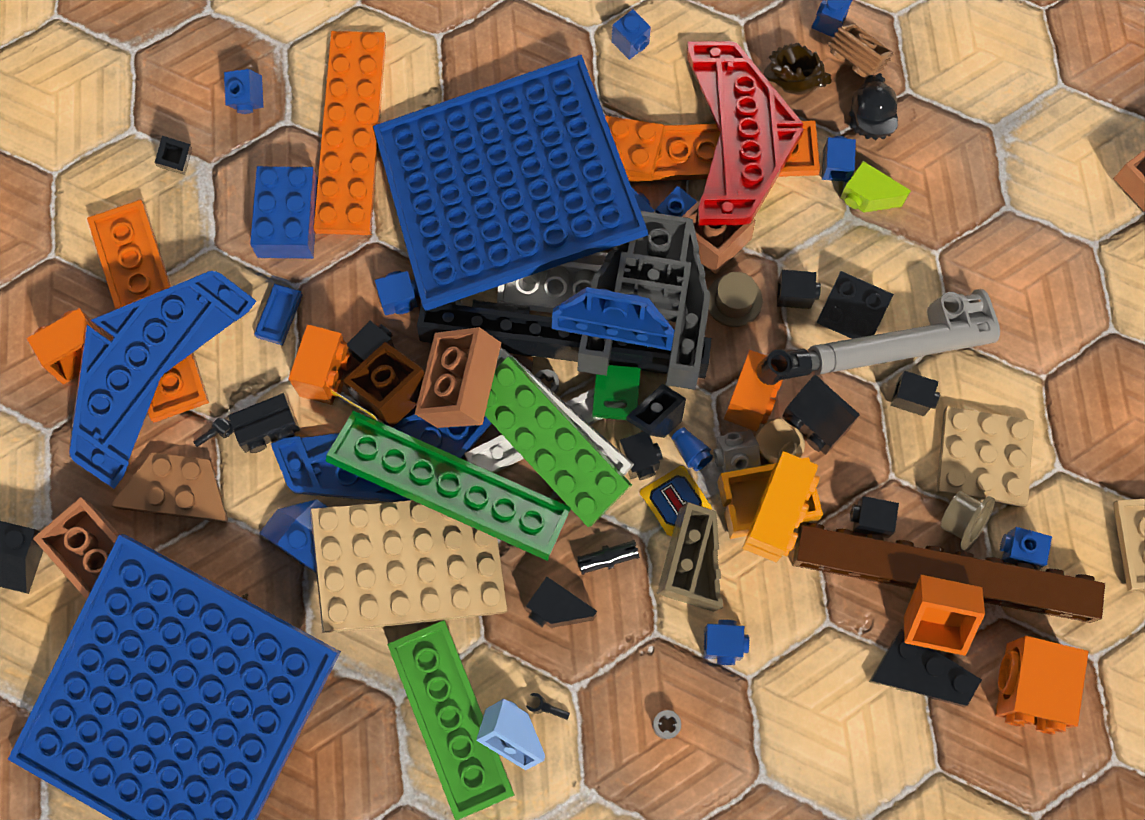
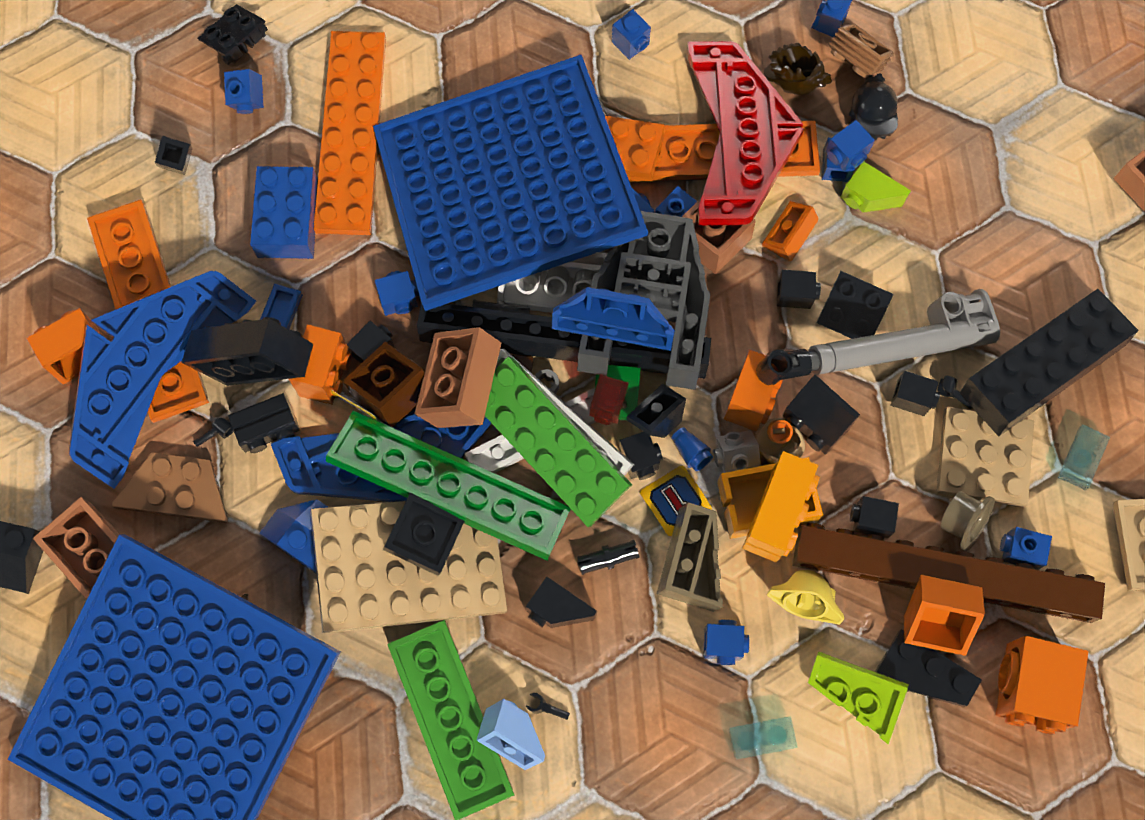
(231, 31): none -> black hinge
(248, 352): none -> black brick
(423, 534): none -> black plate
(608, 400): none -> clear red brick
(667, 714): light grey bush -> none
(735, 299): dark tan piece -> none
(763, 738): none -> clear light blue plate
(780, 437): none -> orange hinge
(791, 230): none -> orange slope
(808, 597): none -> light yellow hat
(850, 146): none -> blue brick
(862, 692): none -> lime wing
(947, 388): none -> black hand
(1048, 362): none -> black brick
(1084, 457): none -> clear light blue plate

